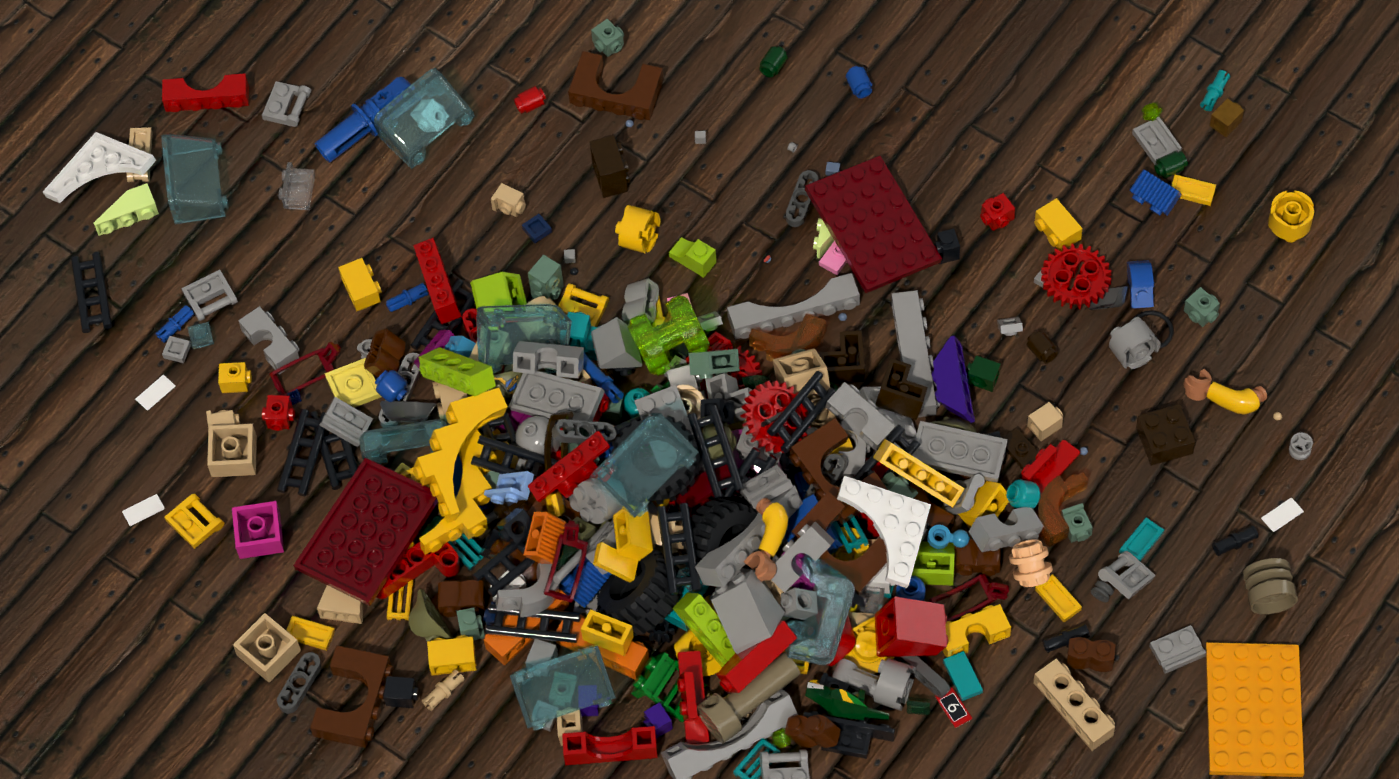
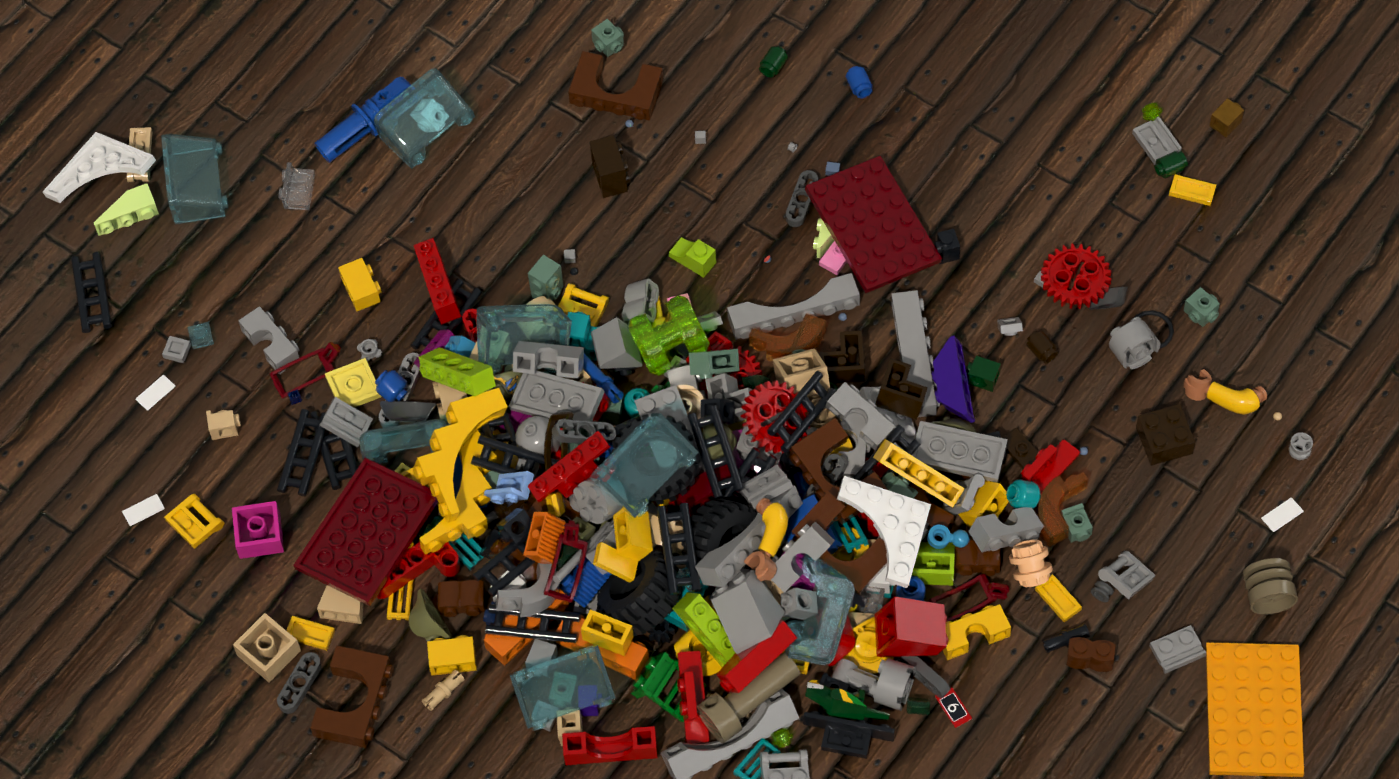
(175, 323): blue axle -> none
(207, 289): light grey plate -> none
(230, 92): red arch -> none
(232, 450): tan brick -> none
(234, 377): yellow brick -> none
(278, 412): red brick -> none
(280, 101): light grey plate -> none
(384, 353): reddish brown brick -> none
(400, 692): black brick -> none
(407, 297): blue axle -> none
(470, 624): sand green brick -> none
(498, 290): lime slope -> none
(508, 200): tan brick -> none
(529, 100): red brick -> none
(536, 228): dark blue plate -> none
(638, 229): yellow brick -> none
(658, 717): dark purple plate -> none
(812, 731): reddish brown brick -> none
(962, 676): teal tile -> none
(997, 212): red brick -> none
(1045, 421): tan brick -> none
(1058, 225): yellow brick -> none
(1091, 733): tan brick -> none
(1141, 283): blue brick -> none
(1142, 539): teal tile -> none
(1155, 193): blue brick -> none
(1215, 90): teal pin -> none
(1235, 540): black pin -> none
(1291, 215): yellow brick -> none

